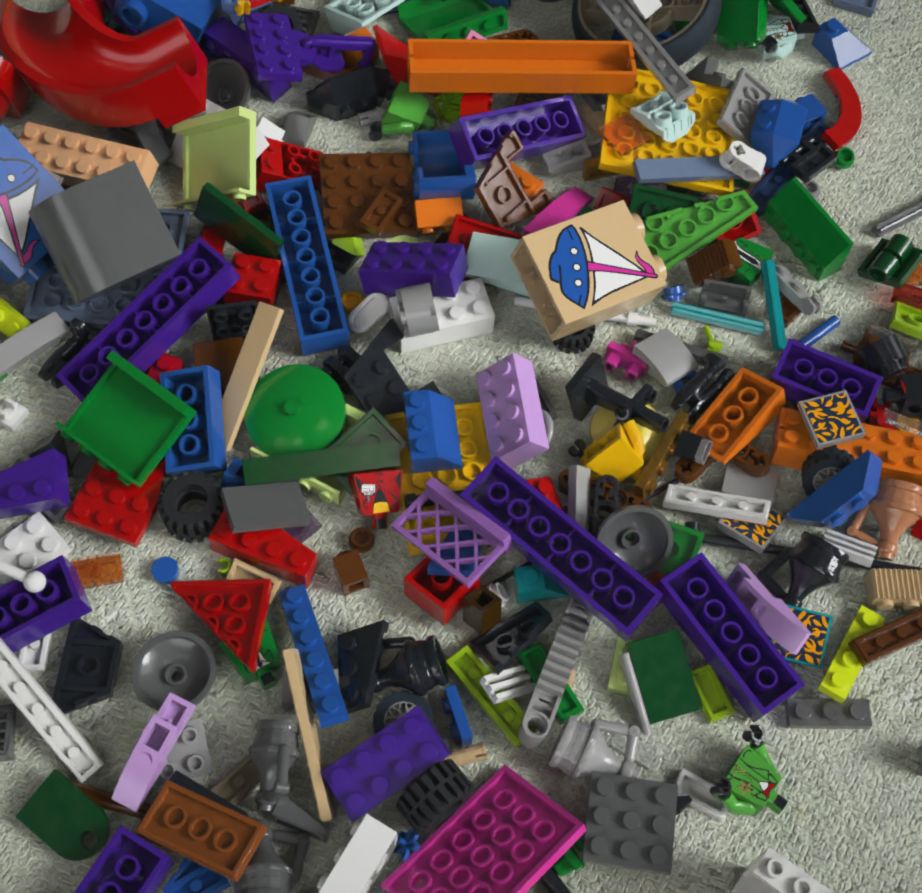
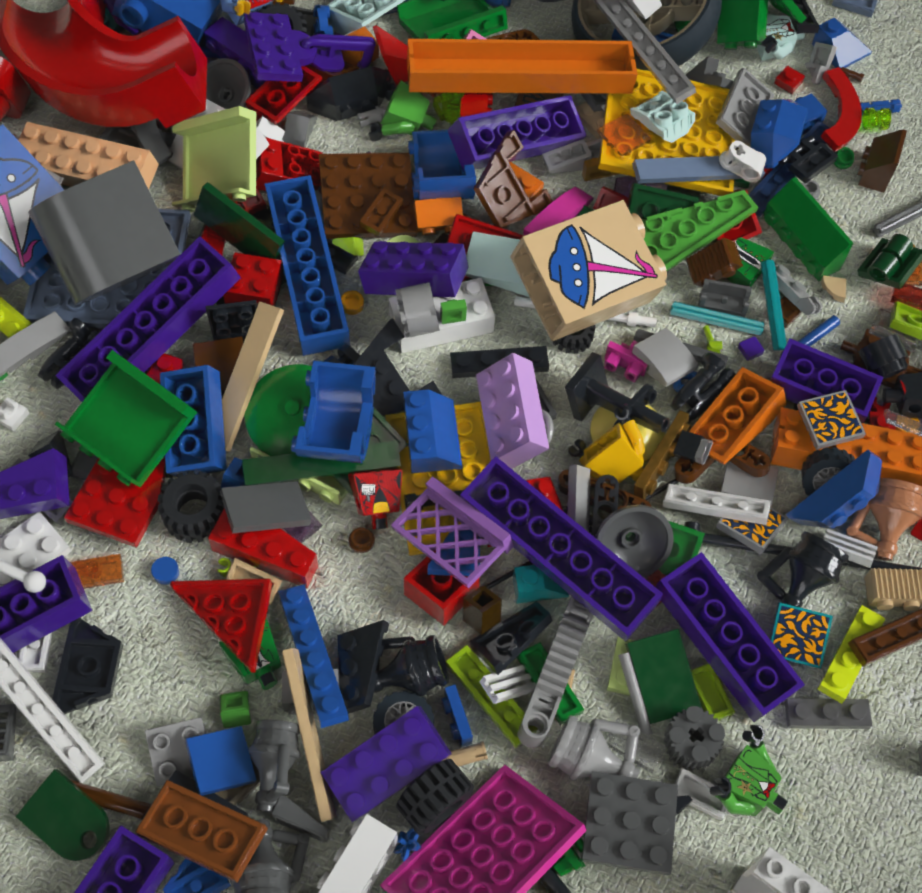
(151, 752): lavender slope -> none
(171, 655): dark grey dish -> none
(220, 761): none -> blue tile
(235, 709): none -> bright green slope
(278, 98): none -> red slope
(321, 25): none -> blue plate
(337, 413): none -> blue cylinder
(350, 571): reddish brown brick -> none
(368, 312): white tile -> none
(453, 311): none -> bright green plate
(472, 362): none -> black plate
(500, 591): white plate -> none
(673, 293): blue plate -> none
(702, 727): none -> dark grey brick
(751, 348): none -> dark purple piece
(769, 612): lavender slope -> none
(789, 79): none -> red plate
(820, 60): none -> light grey slope
(835, 287): none -> tan tile
(858, 76): none -> reddish brown piece
(876, 118): none -> clear neon green wheel
(881, 160): none -> reddish brown slope
(894, 105): none -> blue axle

